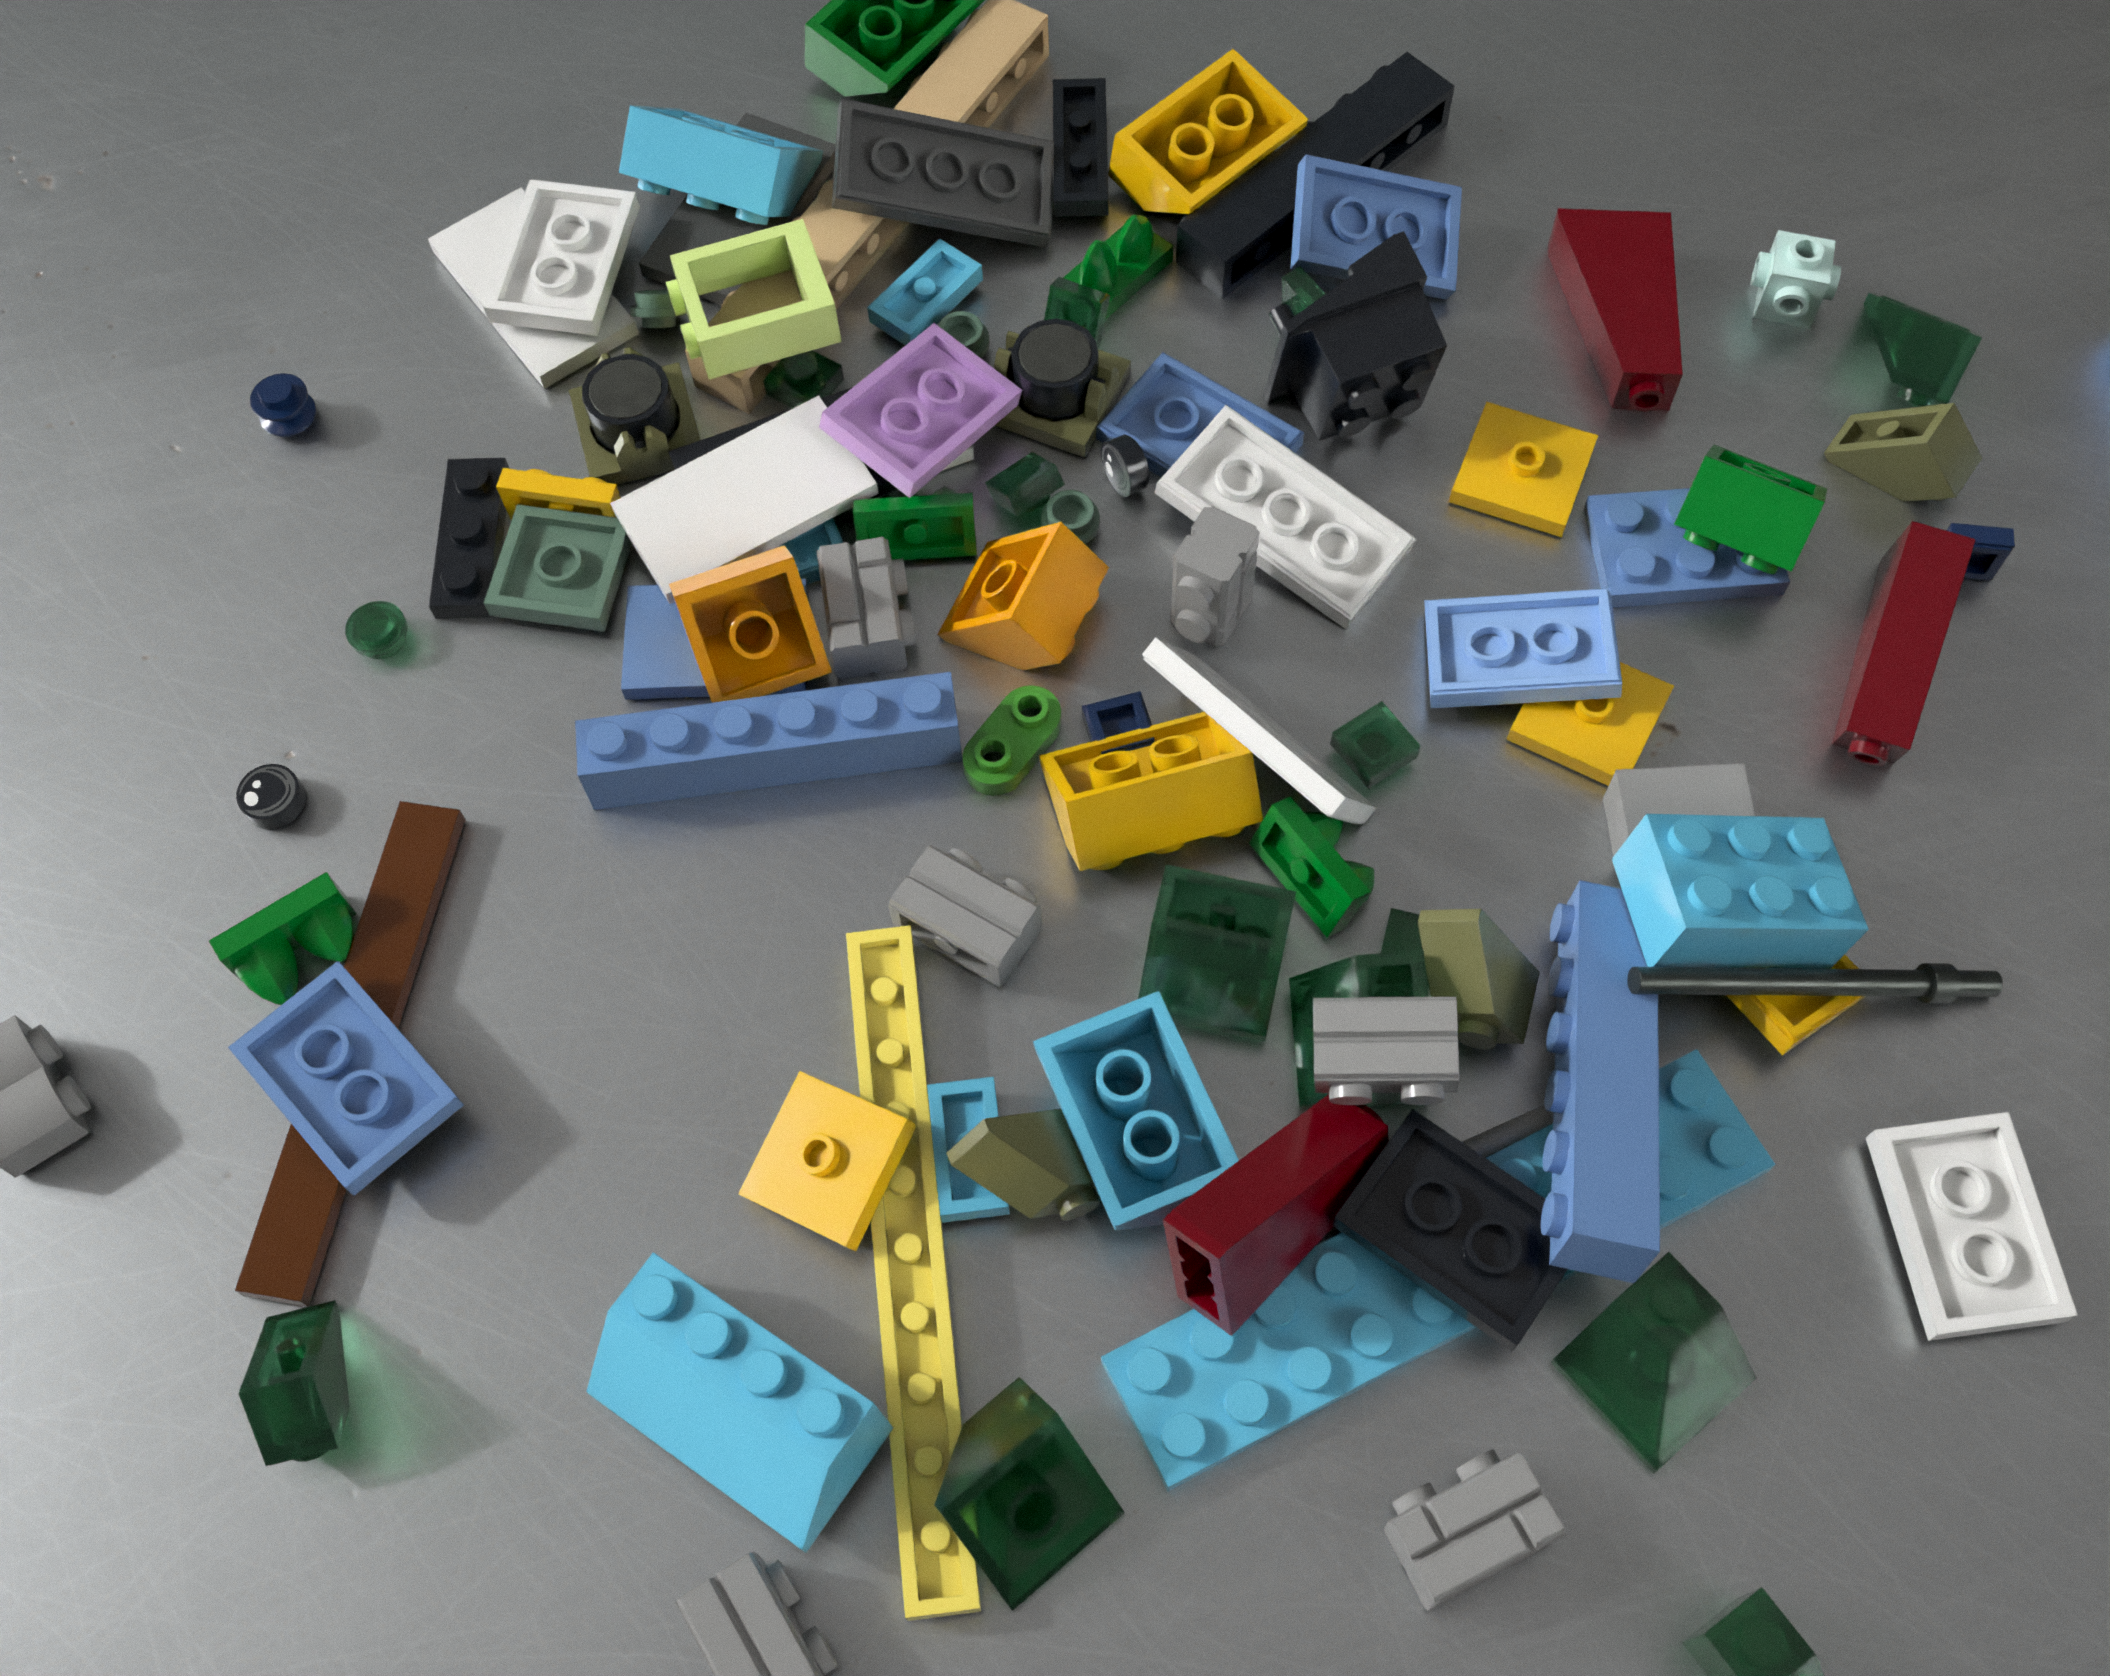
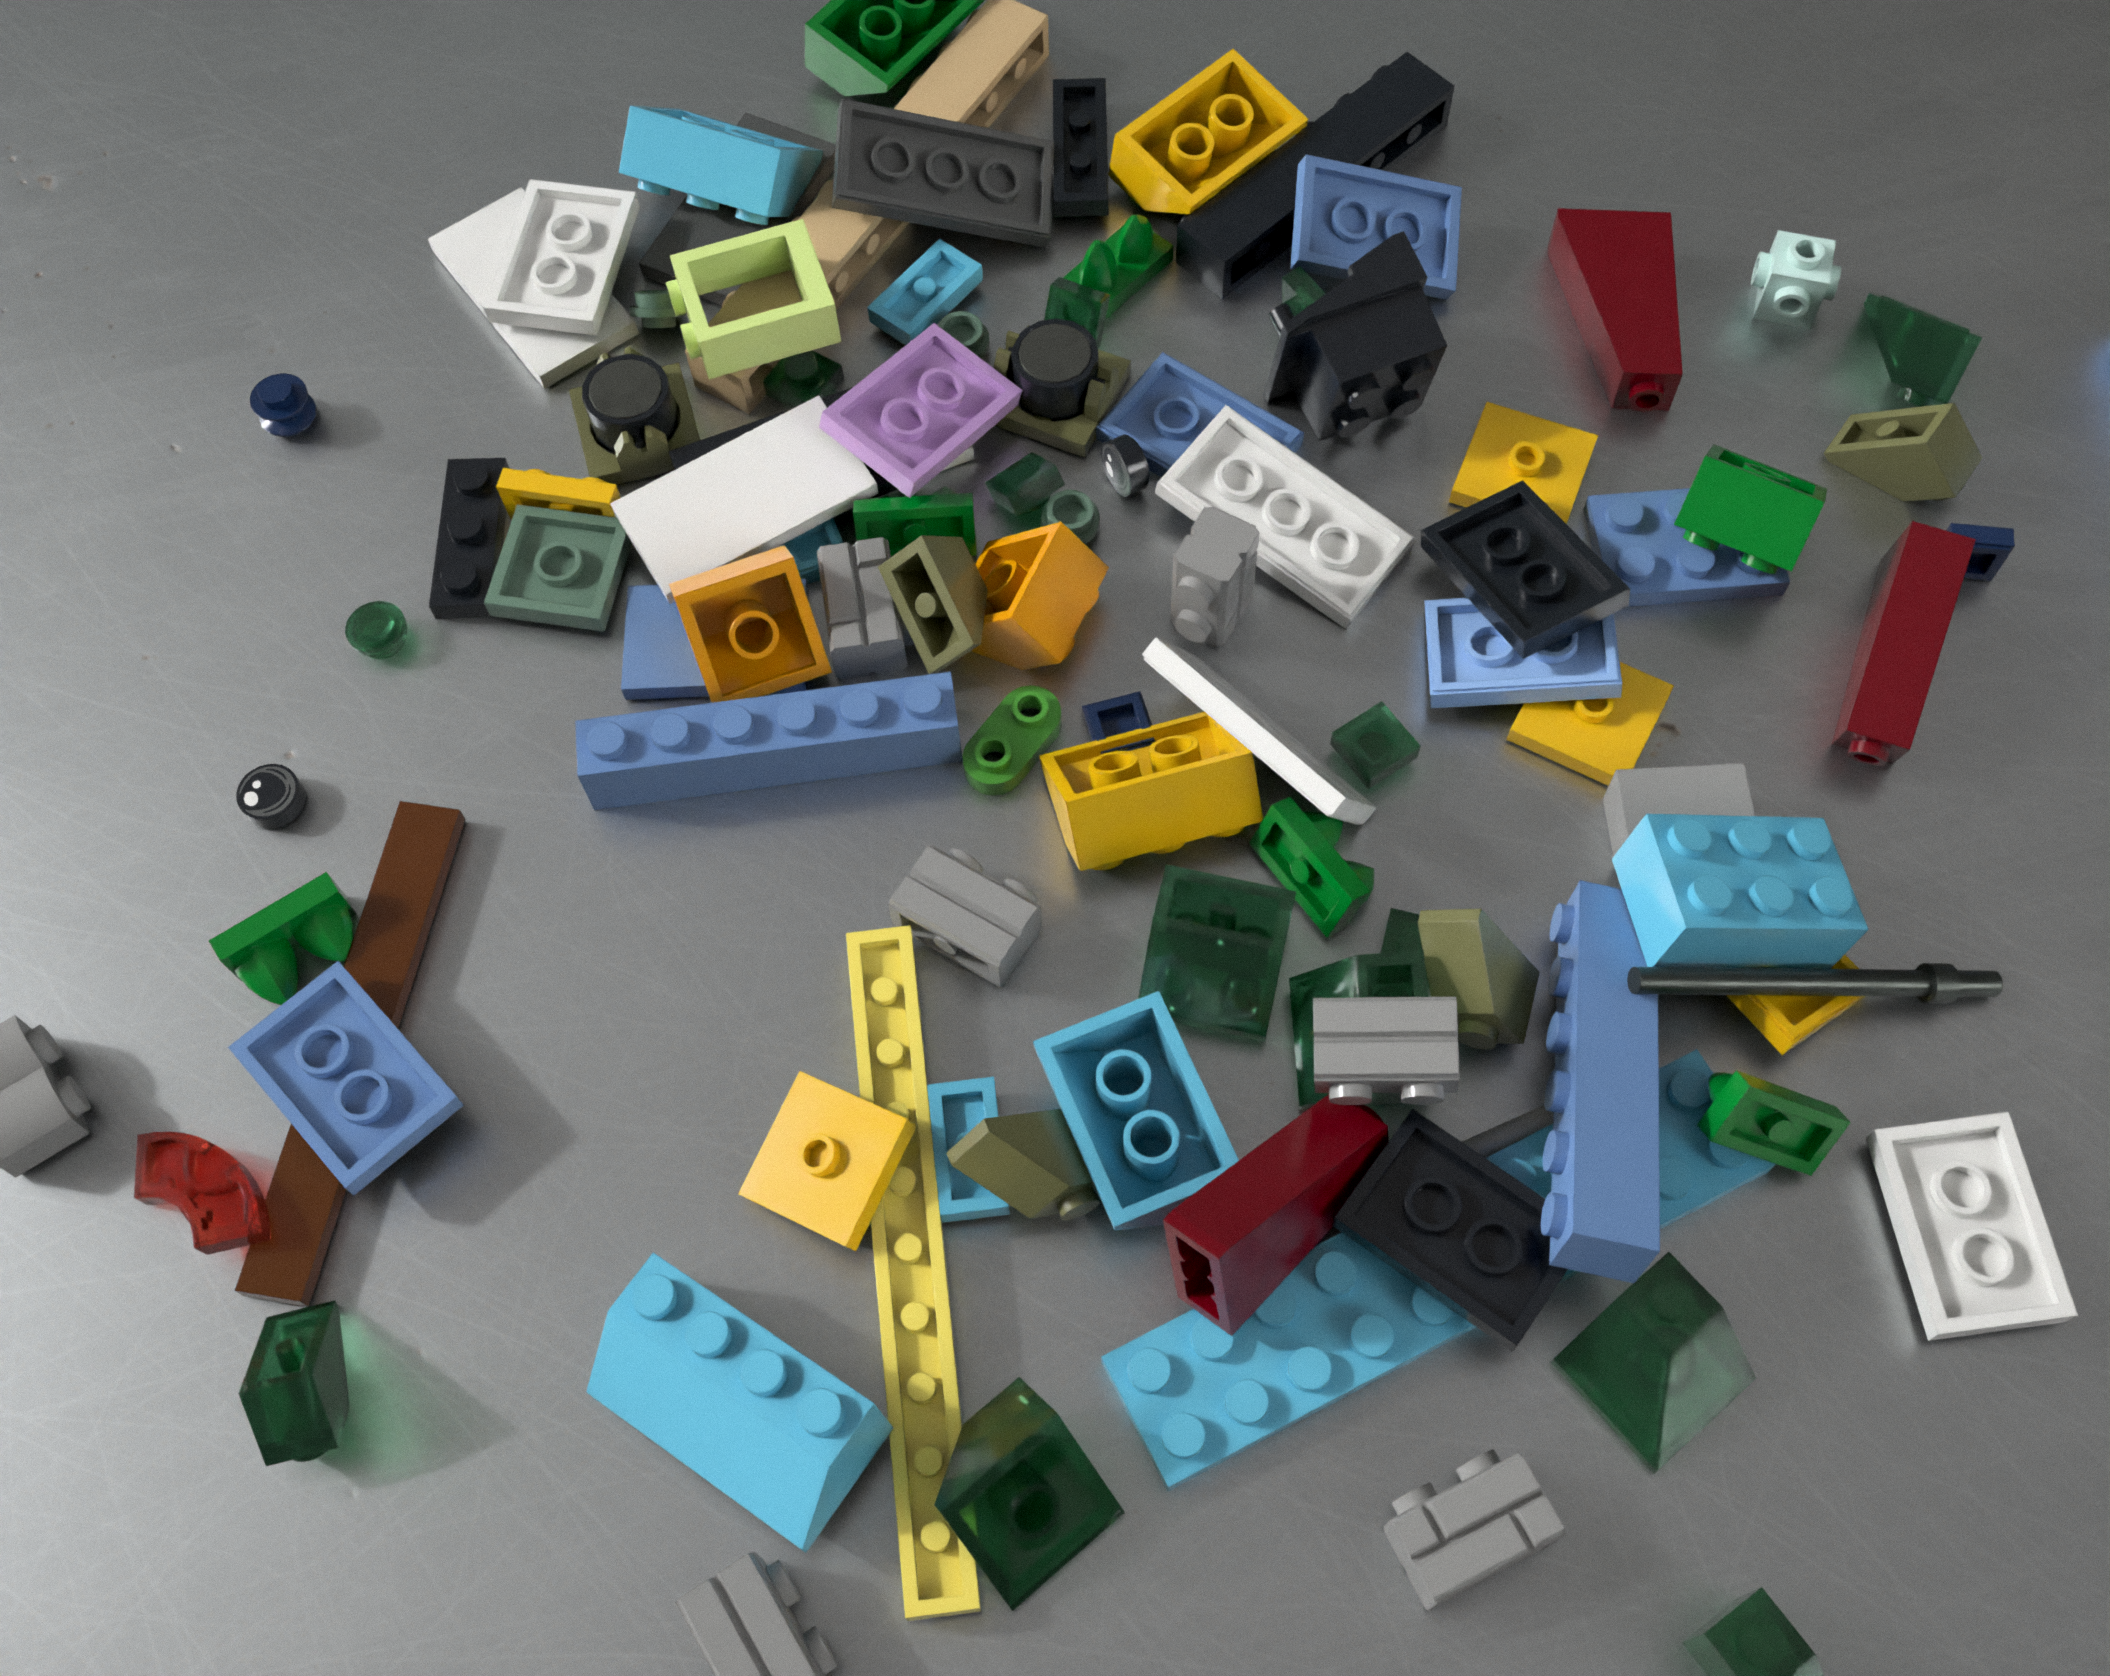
(207, 1187): none -> clear red tile
(938, 597): none -> olive slope
(1524, 569): none -> black plate
(1771, 1121): none -> green tile

